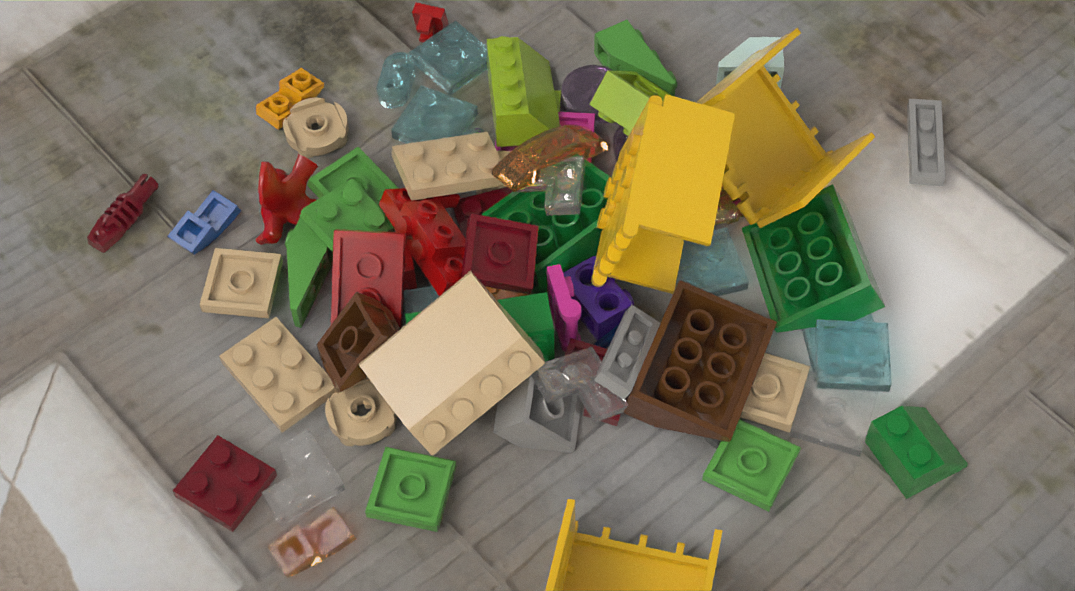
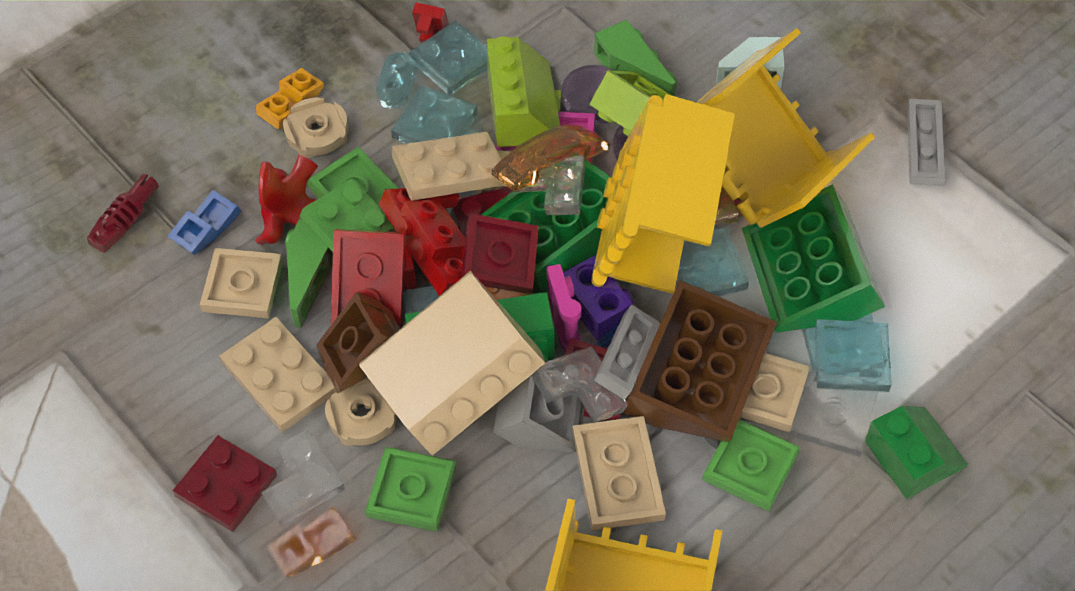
(618, 473): none -> tan plate

